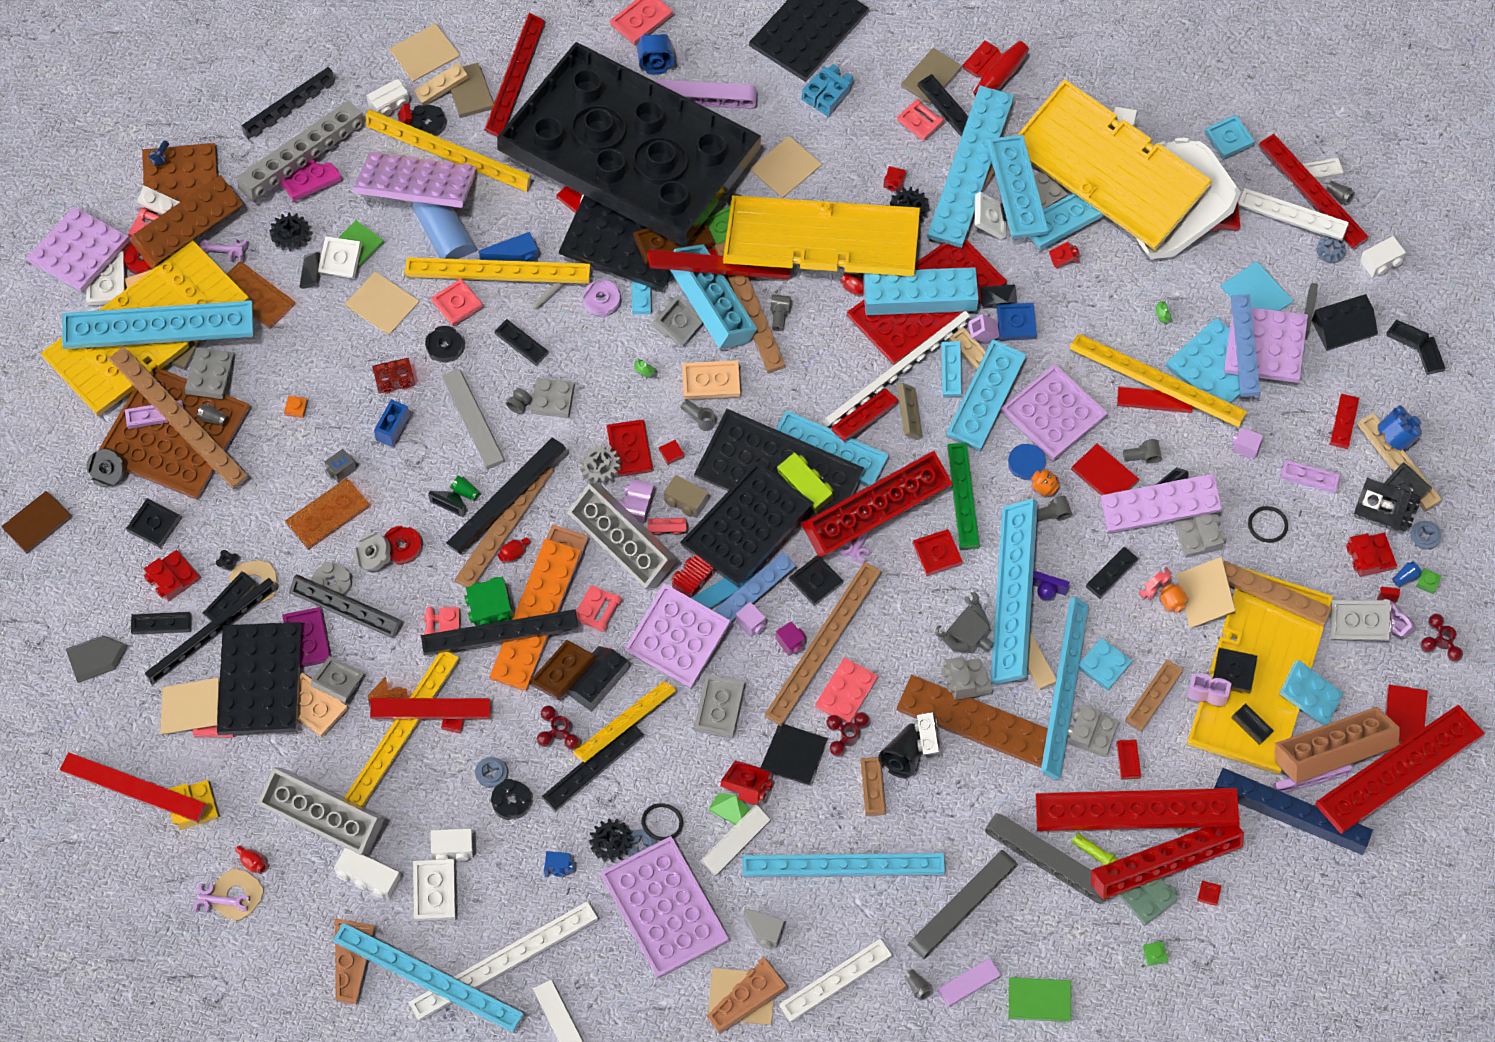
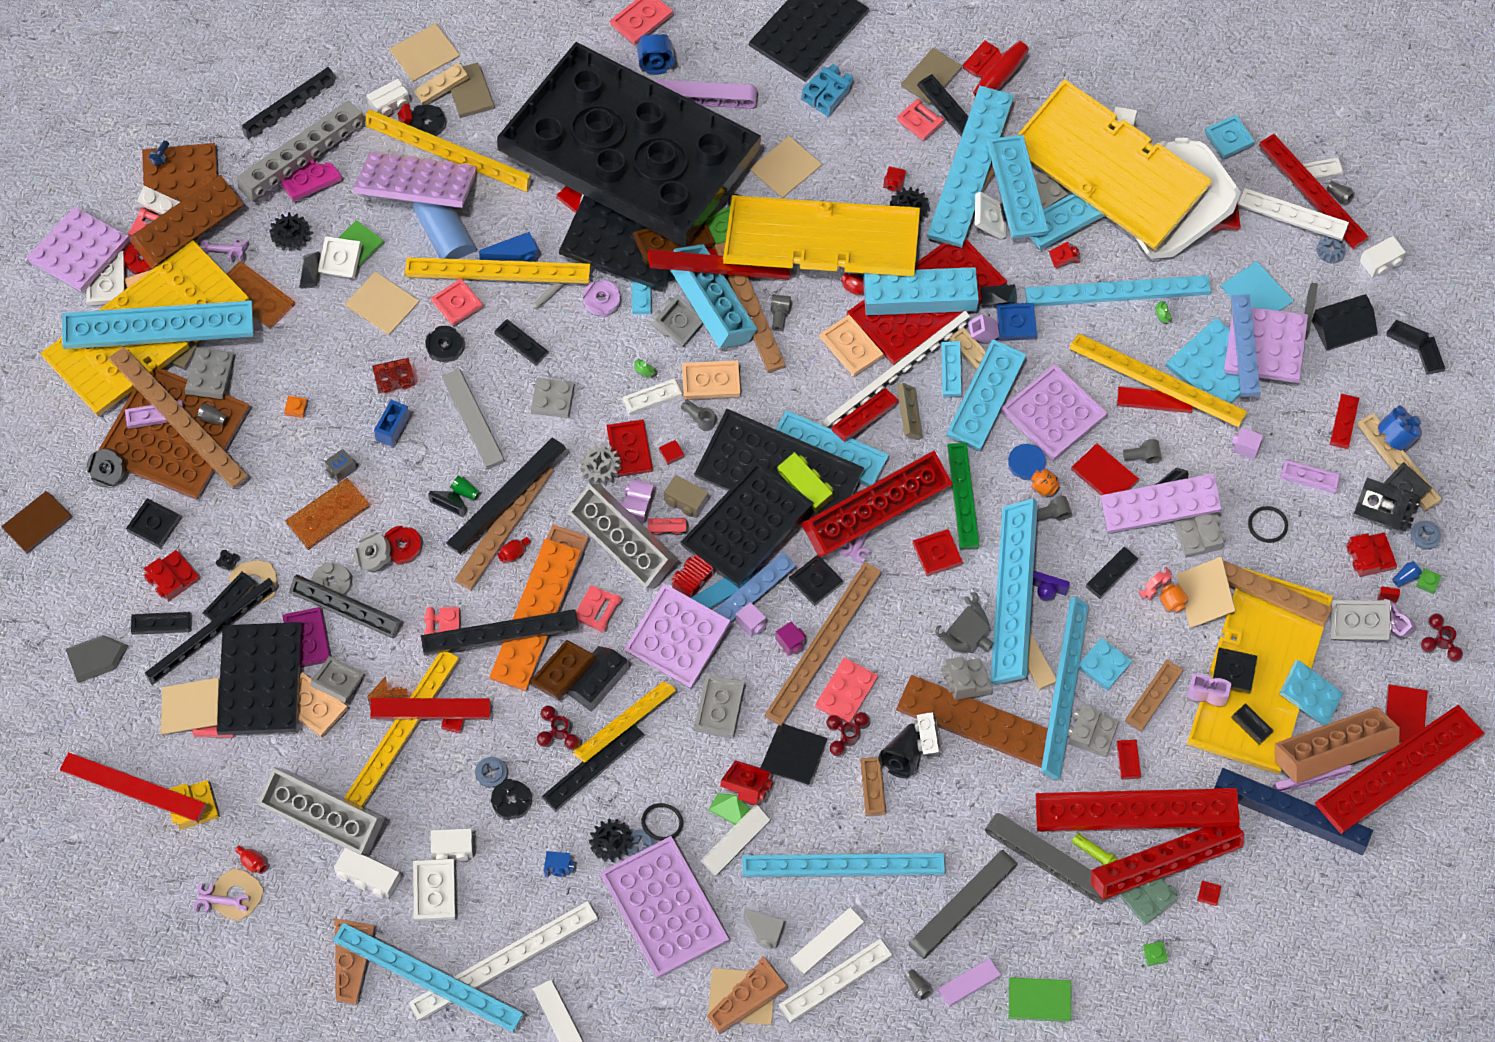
(489, 602): green brick -> none
(514, 74): red tile -> none
(518, 400): dark grey wheel -> none
(652, 396): none -> white tile
(826, 941): none -> white tile
(851, 345): none -> light nougat plate
(1118, 291): none -> medium azure plate

